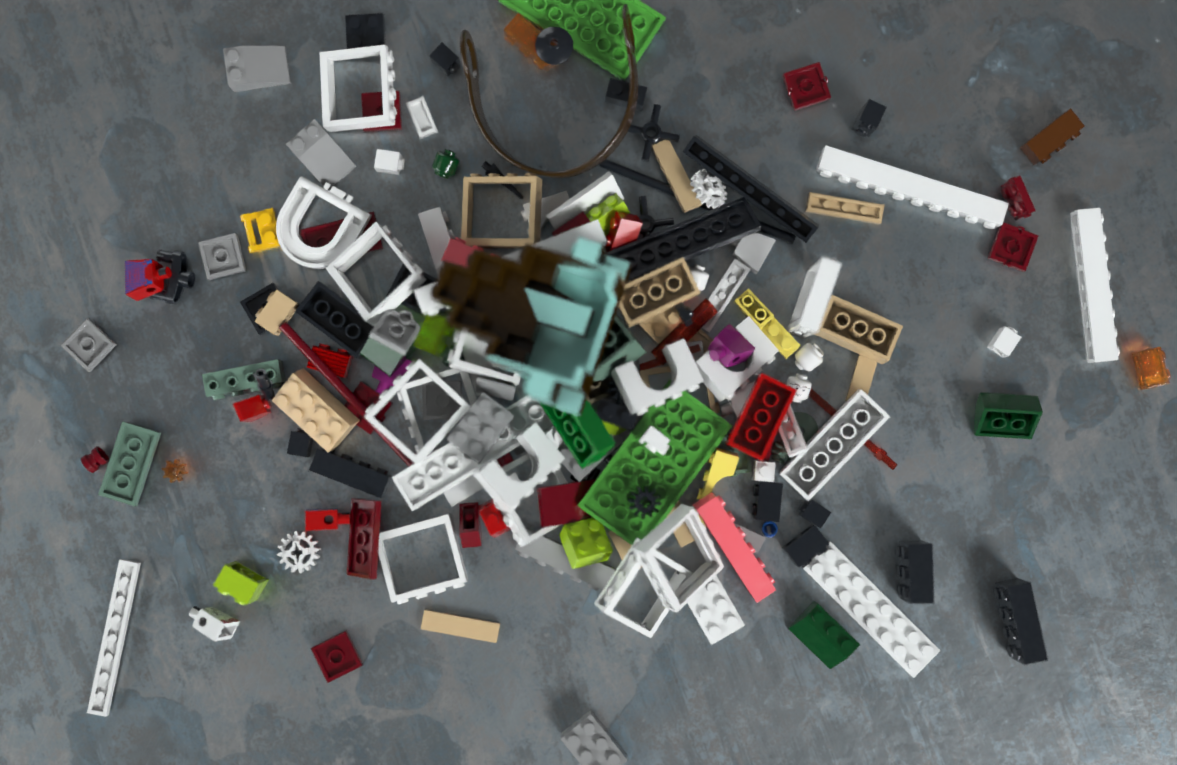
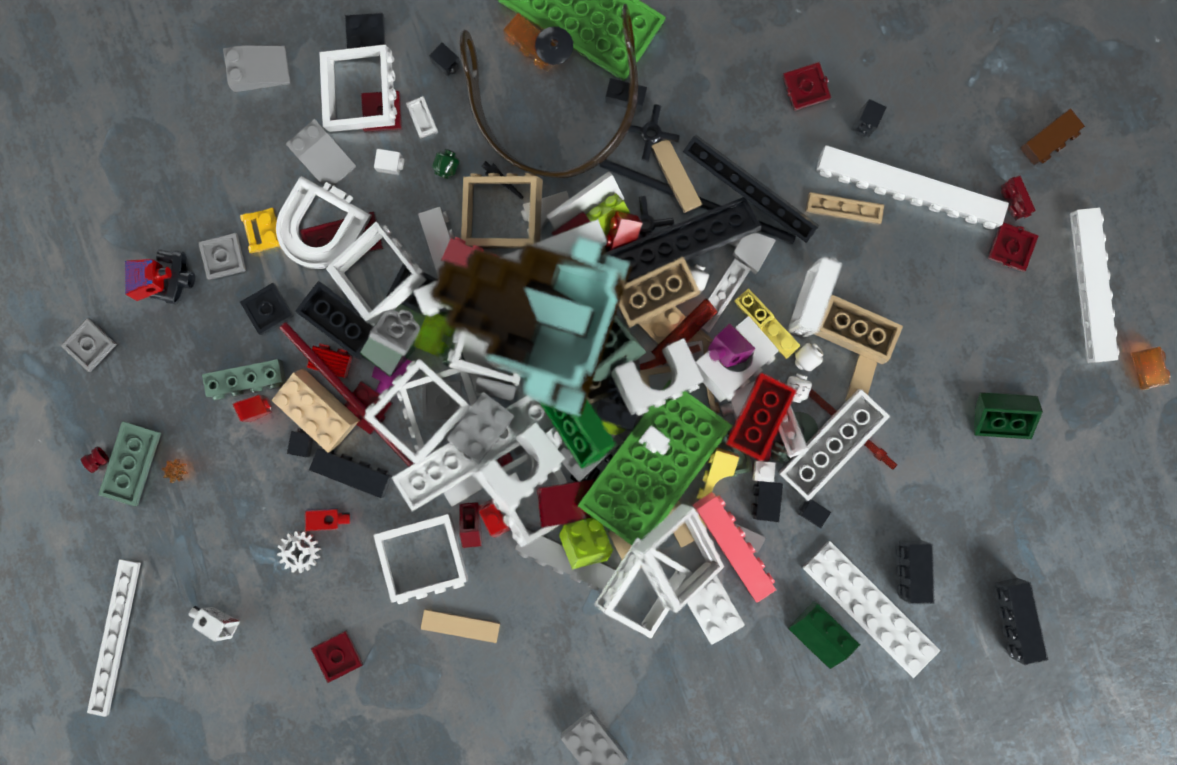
(240, 583): lime brick -> none
(264, 384): black axle -> none
(276, 312): tan brick -> none
(363, 538): dark red tile -> none
(649, 496): black gear -> none
(685, 314): black plate -> none
(708, 189): white gear -> none
(773, 528): blue hinge -> none
(806, 546): black brick -> none
(1004, 341): white brick -> none

